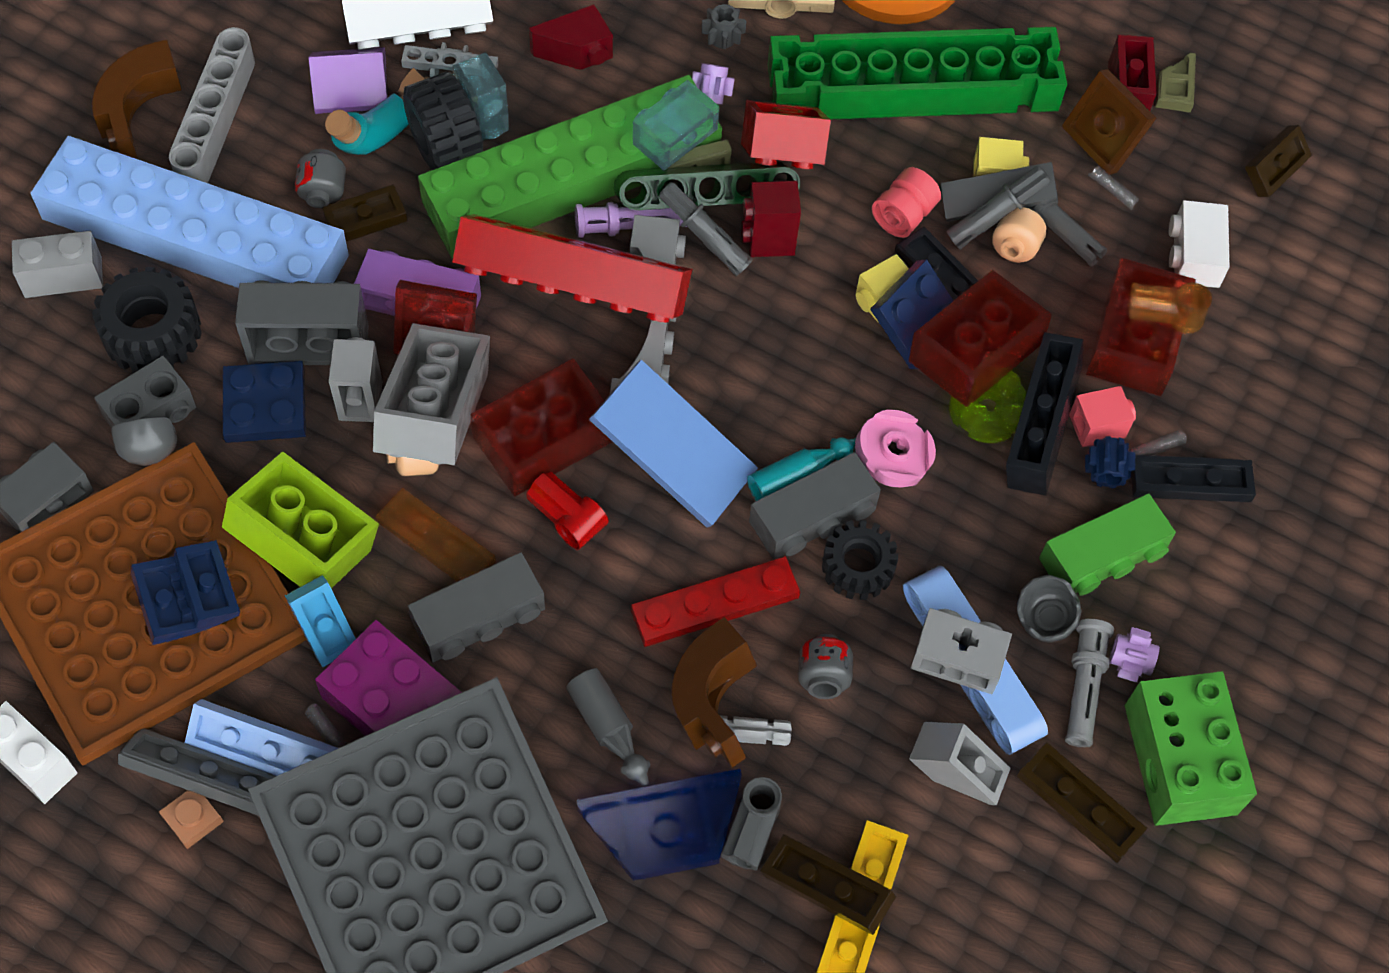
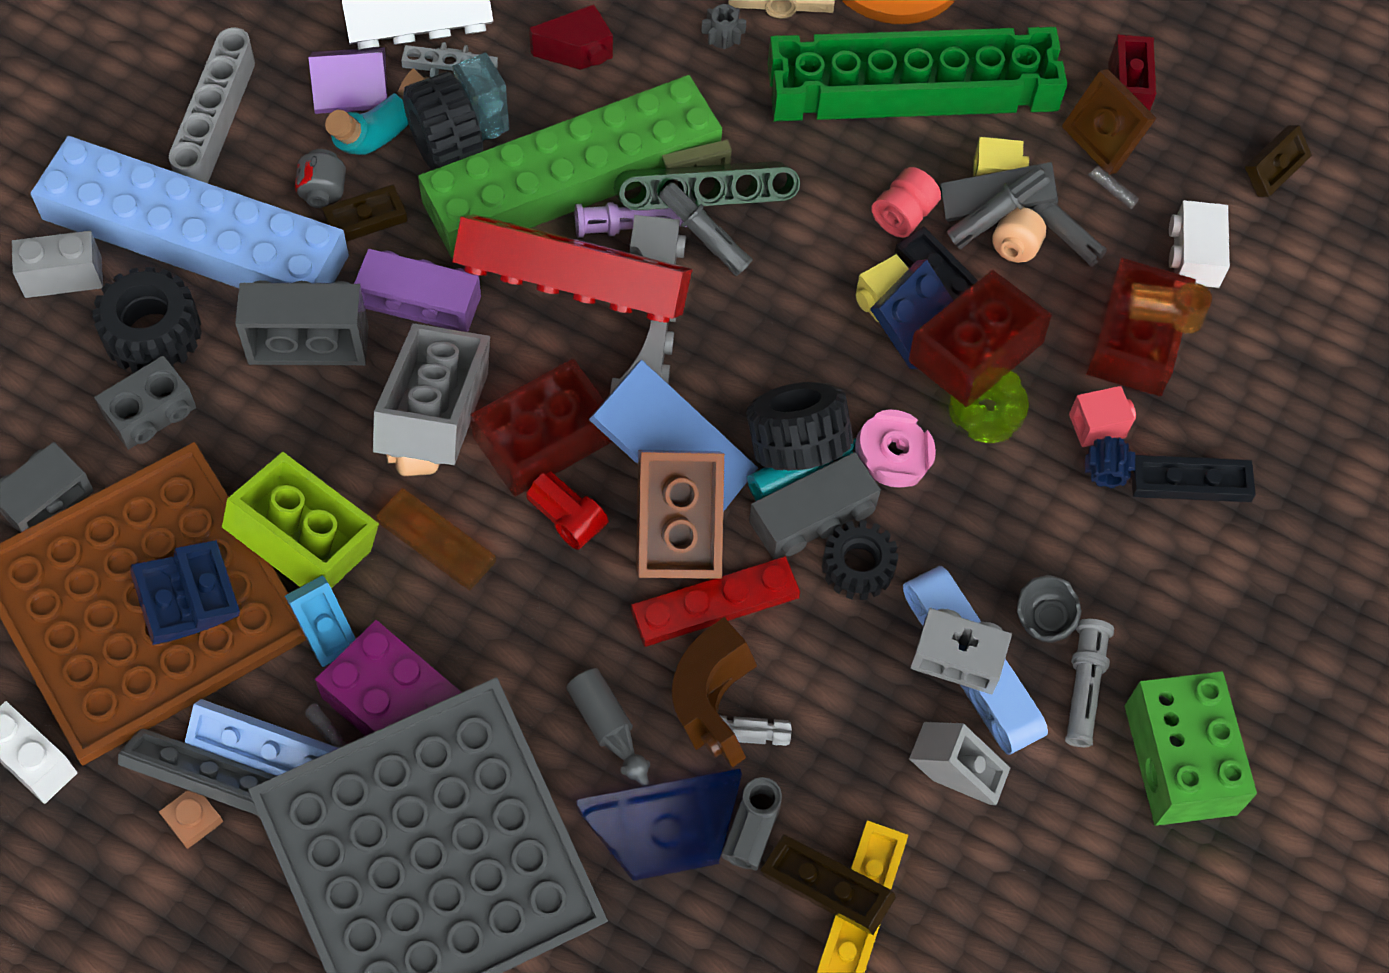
(129, 84): reddish brown arch -> none
(144, 440): dark grey hair -> none
(264, 401): dark blue plate -> none
(355, 379): light grey brick -> none
(431, 307): clear red plate -> none
(477, 608): dark grey brick -> none
(675, 124): clear light blue brick -> none
(680, 514): none -> dark orange brick
(714, 81): lavender gear -> none
(771, 218): dark red brick -> none
(785, 134): brick -> none
(800, 426): none -> black tyre
(825, 666): dark grey head -> none
(1044, 414): black brick -> none
(1082, 802): dark brown plate -> none
(1109, 545): bright green brick -> none
(1134, 654): lavender gear -> none
(1160, 444): clear piece -> none
(1176, 85): olive tile -> none

